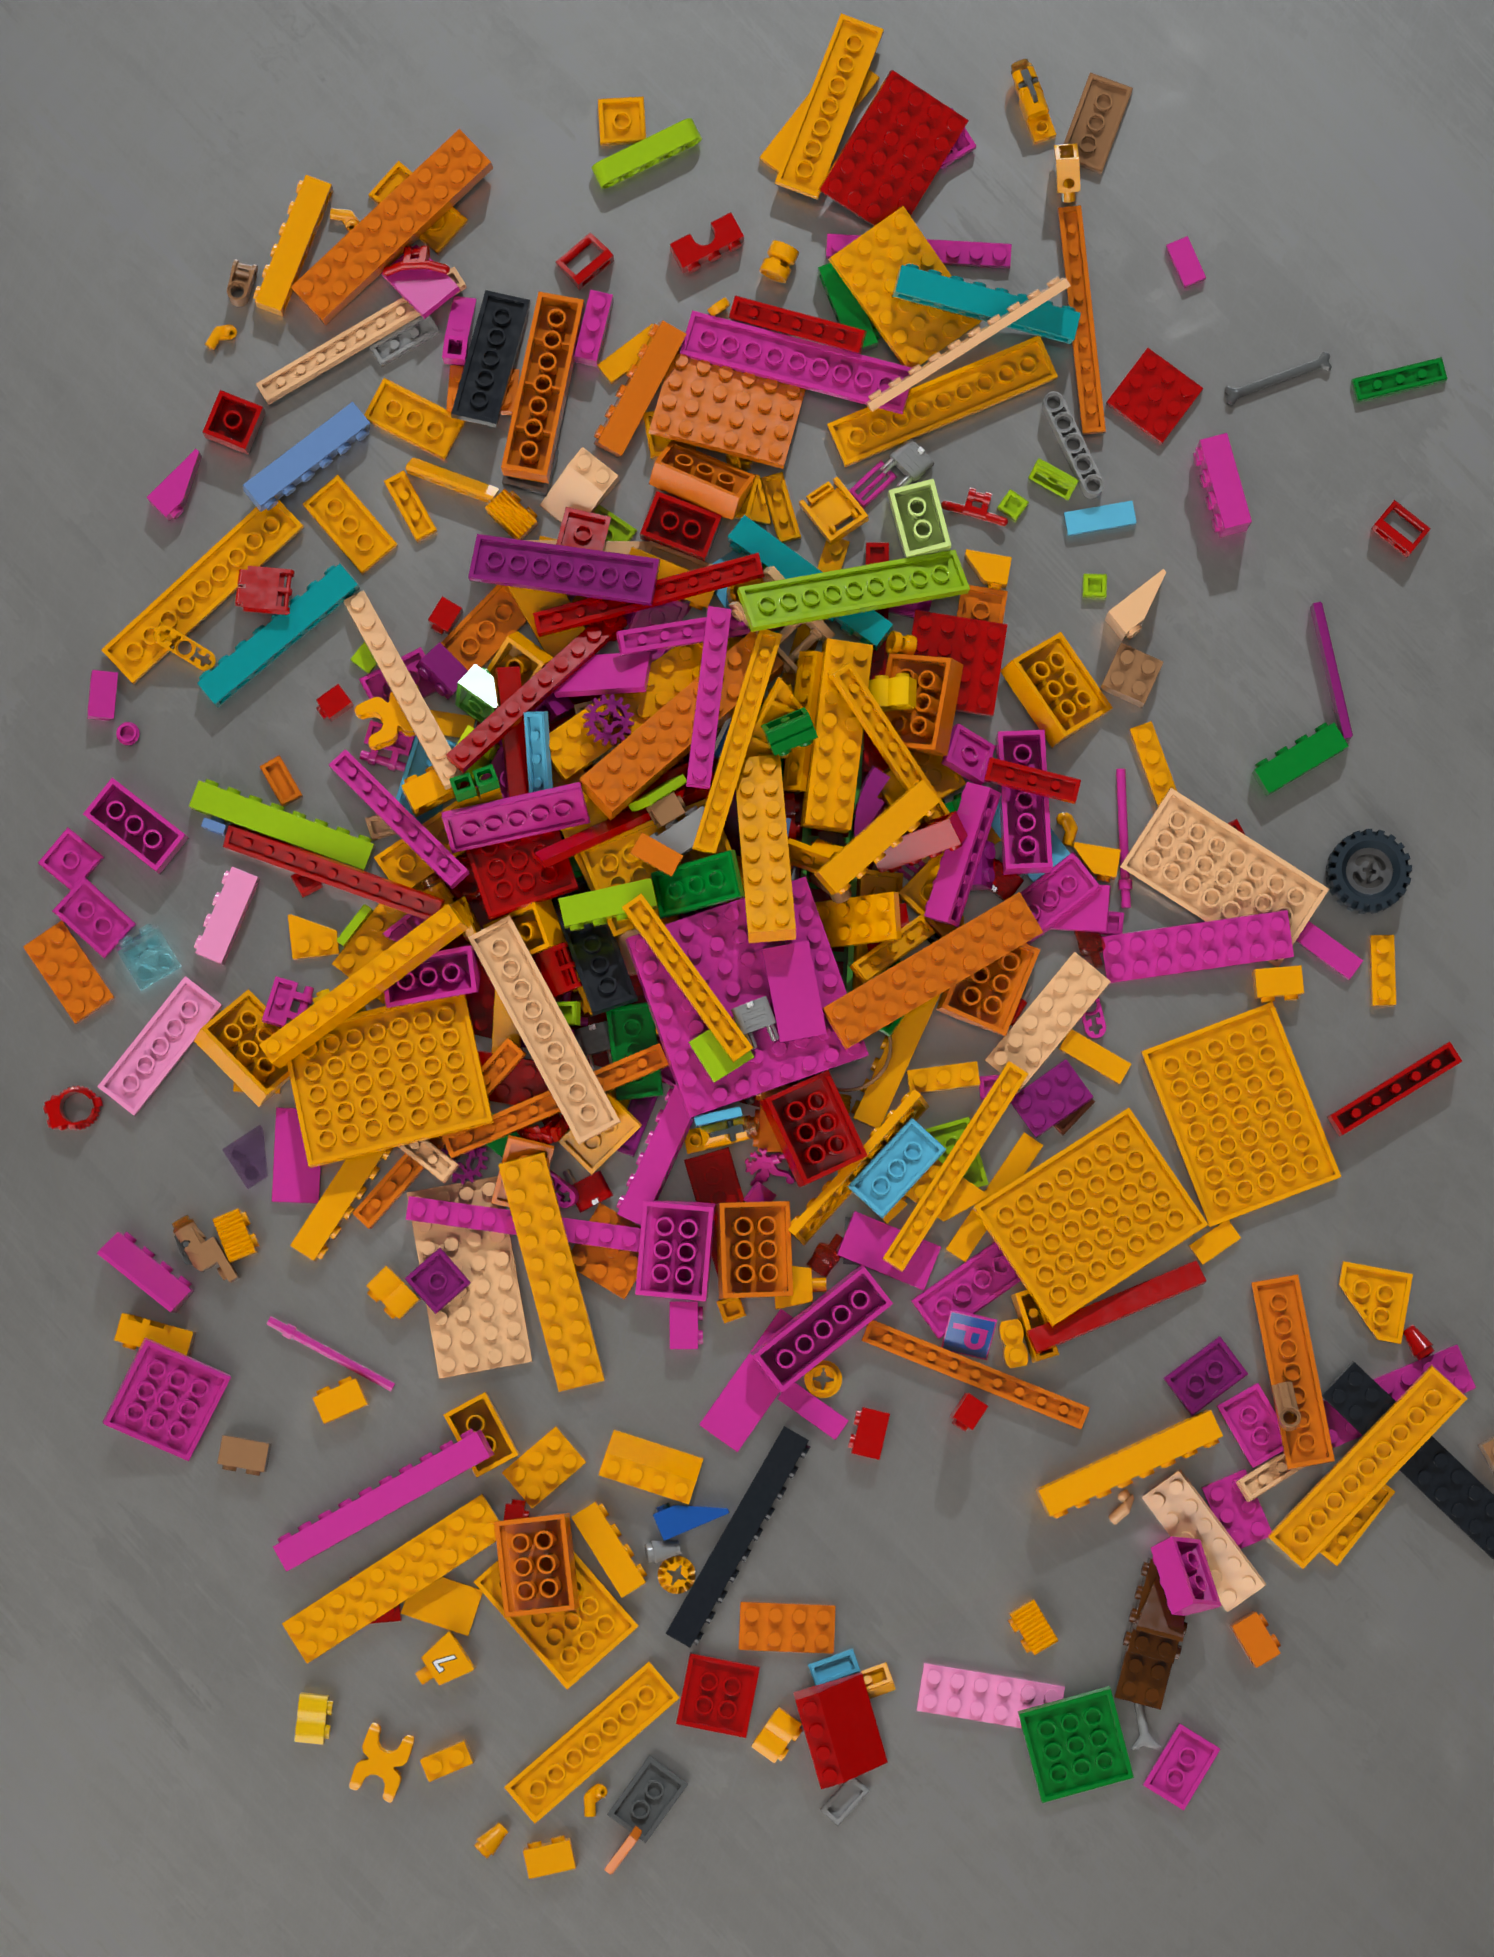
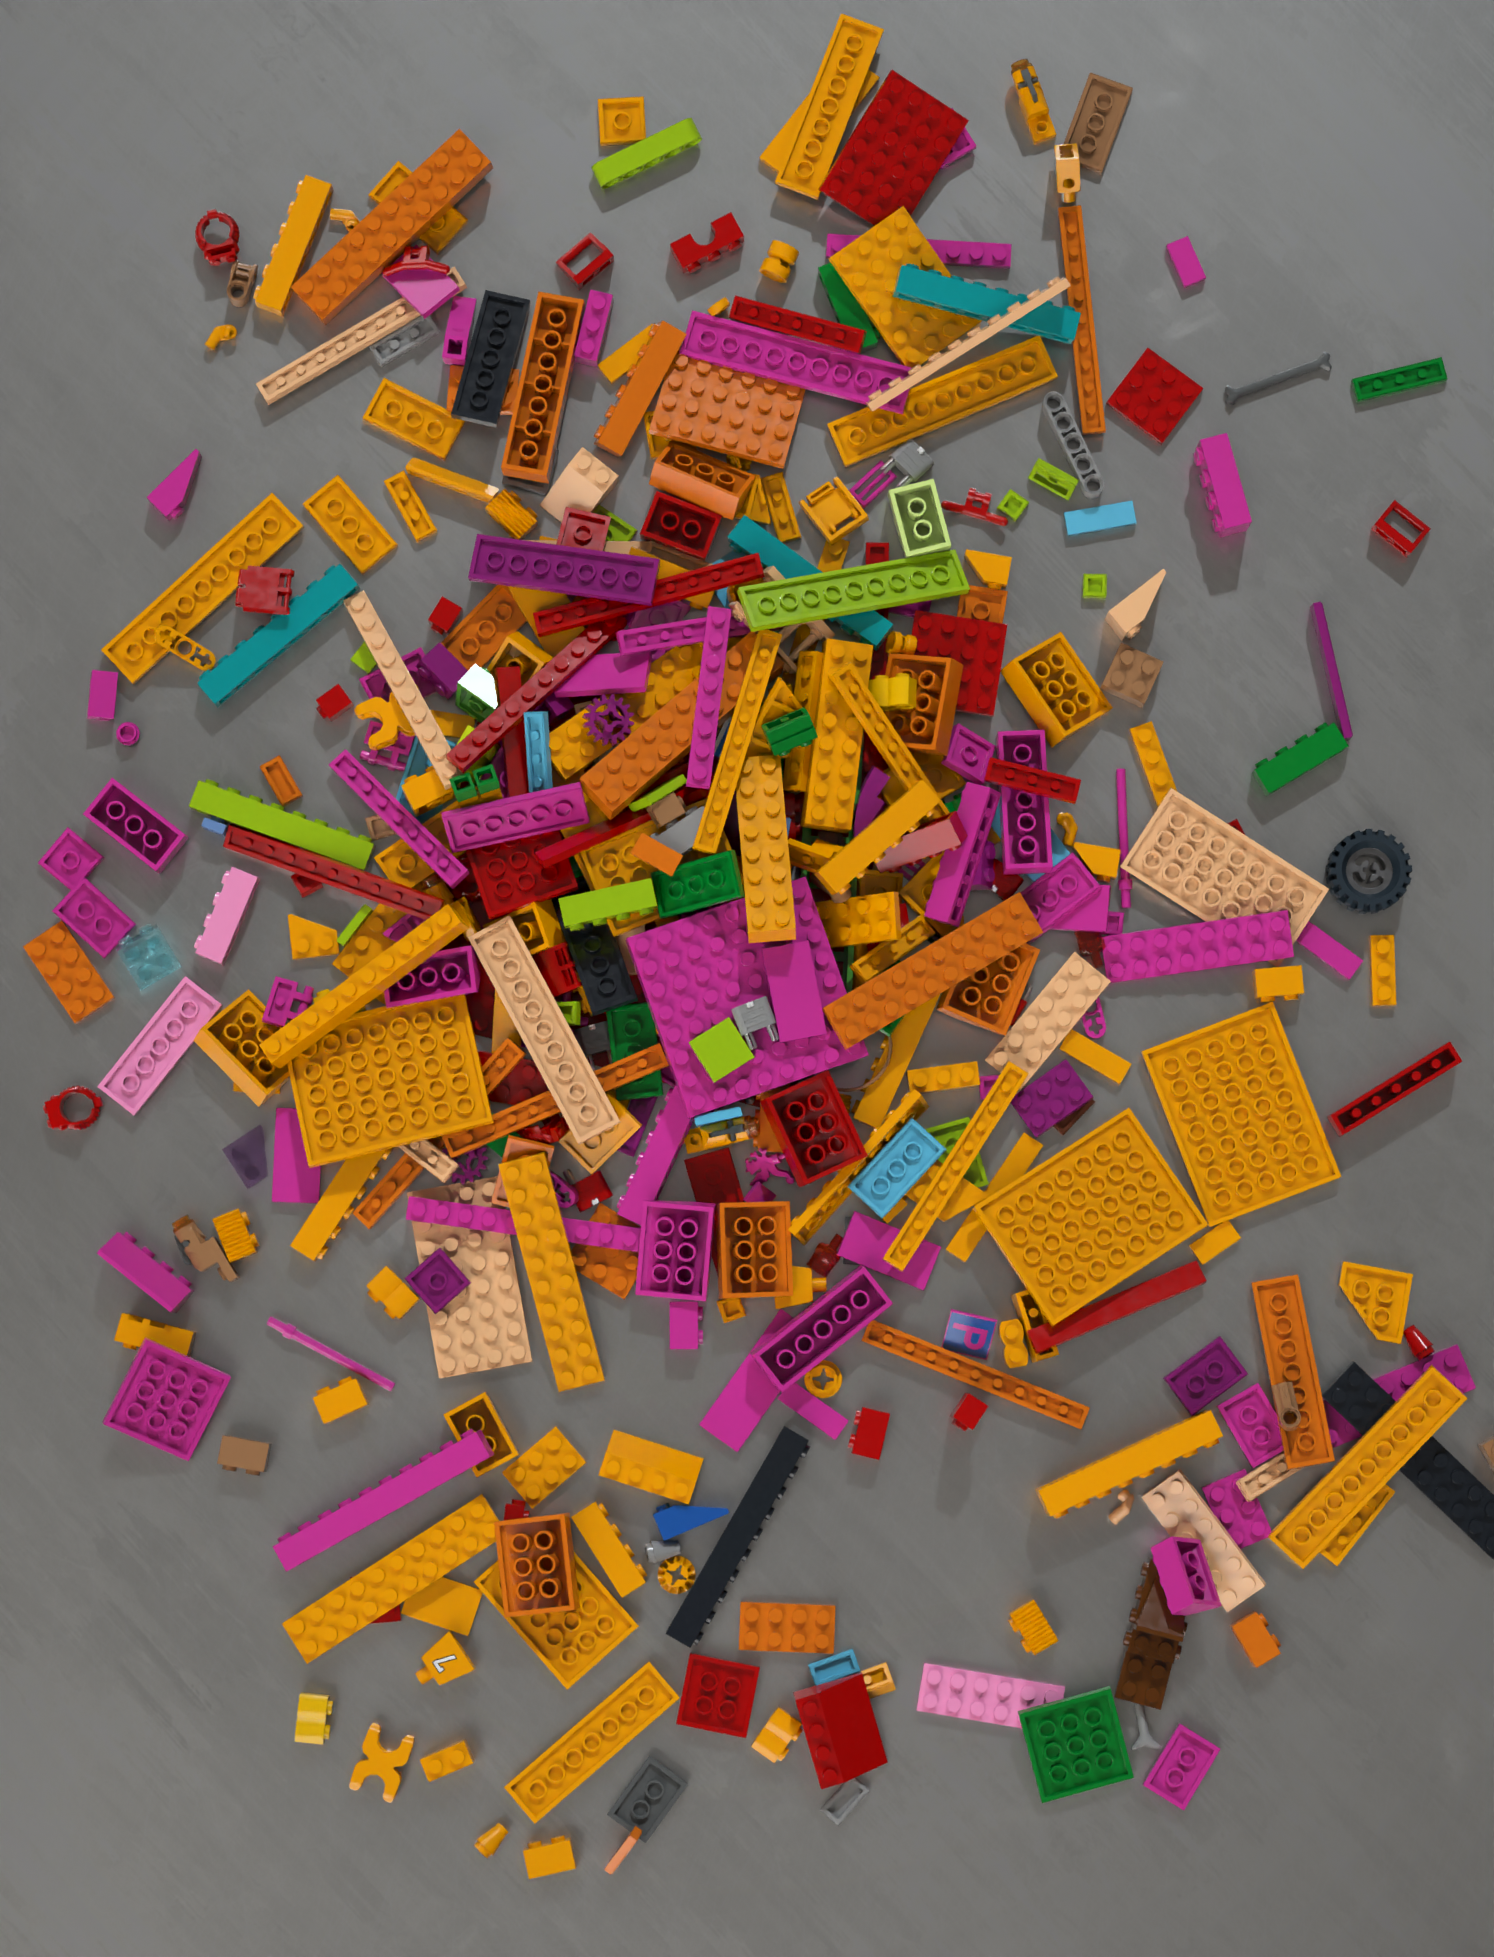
(225, 251): none -> red piece
(234, 422): red brick -> none
(306, 457): medium blue brick -> none
(591, 1797): light orange arm -> none
(687, 977): light orange plate -> none
(966, 1288): dark pink tile -> none

